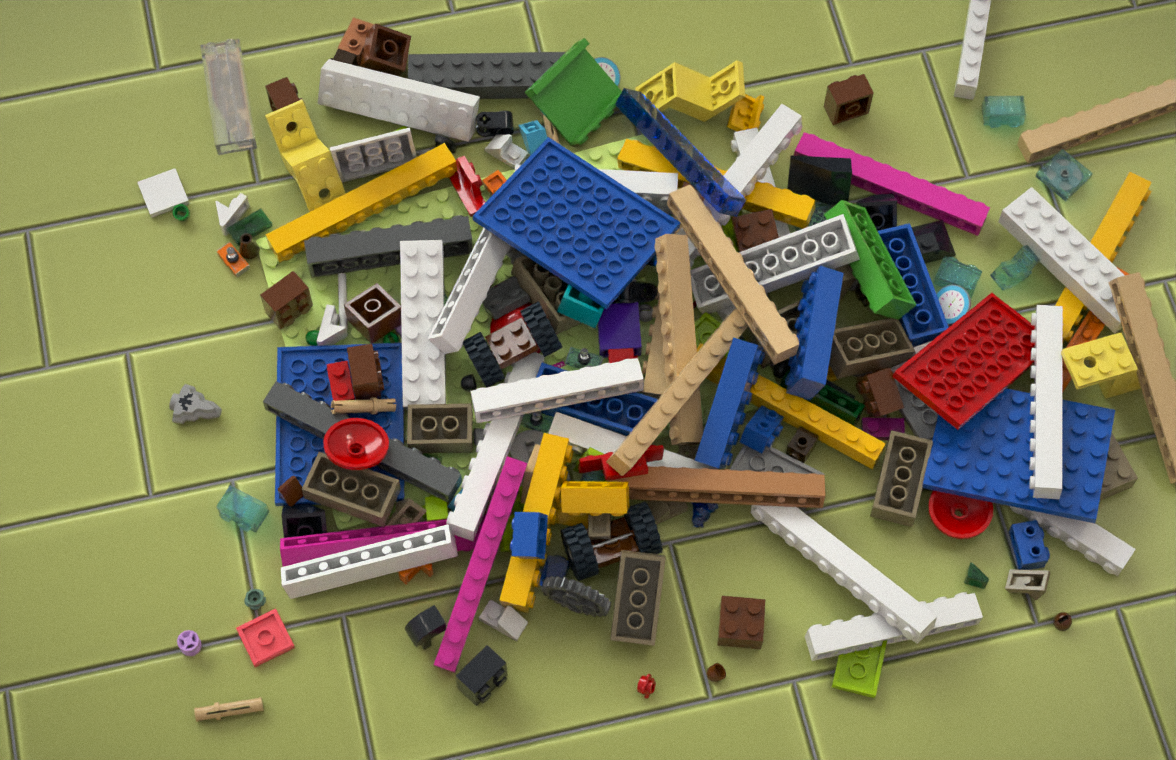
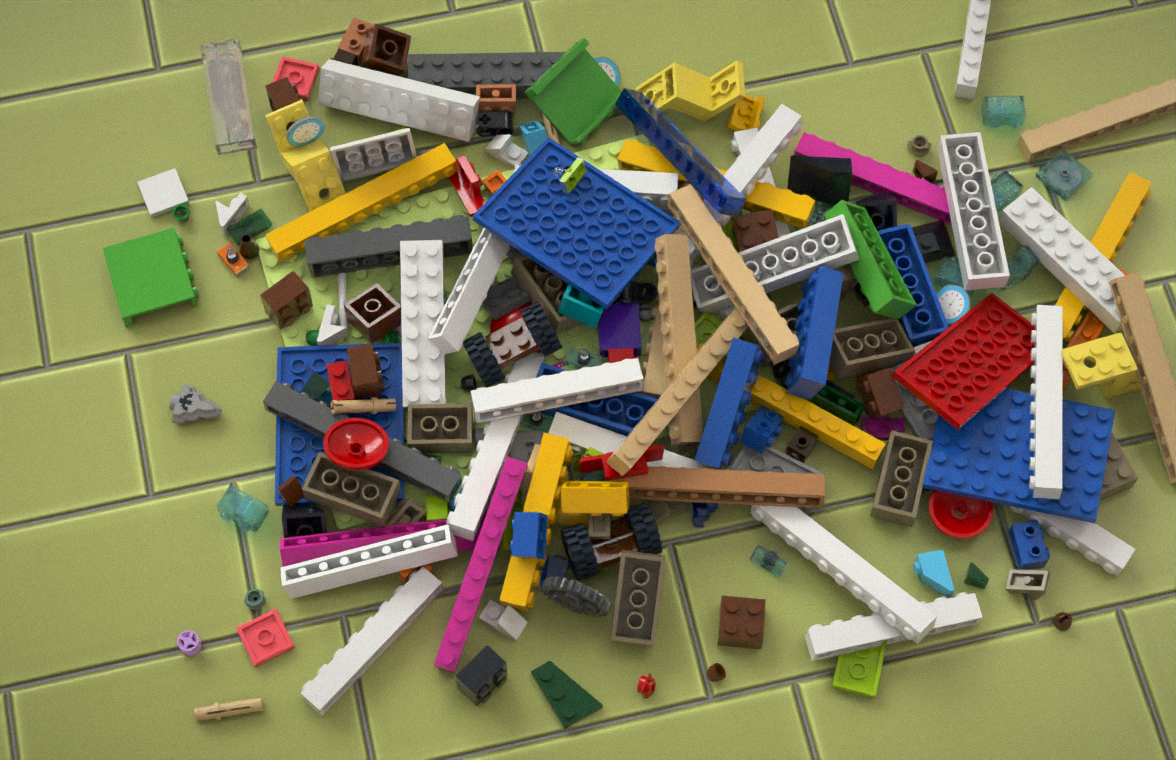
(150, 273): none -> bright green panel
(299, 72): none -> coral tile
(305, 131): none -> piece
(316, 387): none -> clear green slope
(371, 641): none -> white brick
(425, 626): black brick -> none
(449, 143): black tile -> none
(496, 98): none -> nougat brick
(564, 695): none -> dark green wing
(571, 175): none -> lime piece
(769, 560): none -> clear light blue piece
(848, 99): reddish brown brick -> none
(921, 140): none -> dark tan plate
(924, 171): none -> reddish brown slope
(934, 572): none -> medium azure slope
(972, 211): none -> white brick
(1004, 188): none -> clear light blue brick

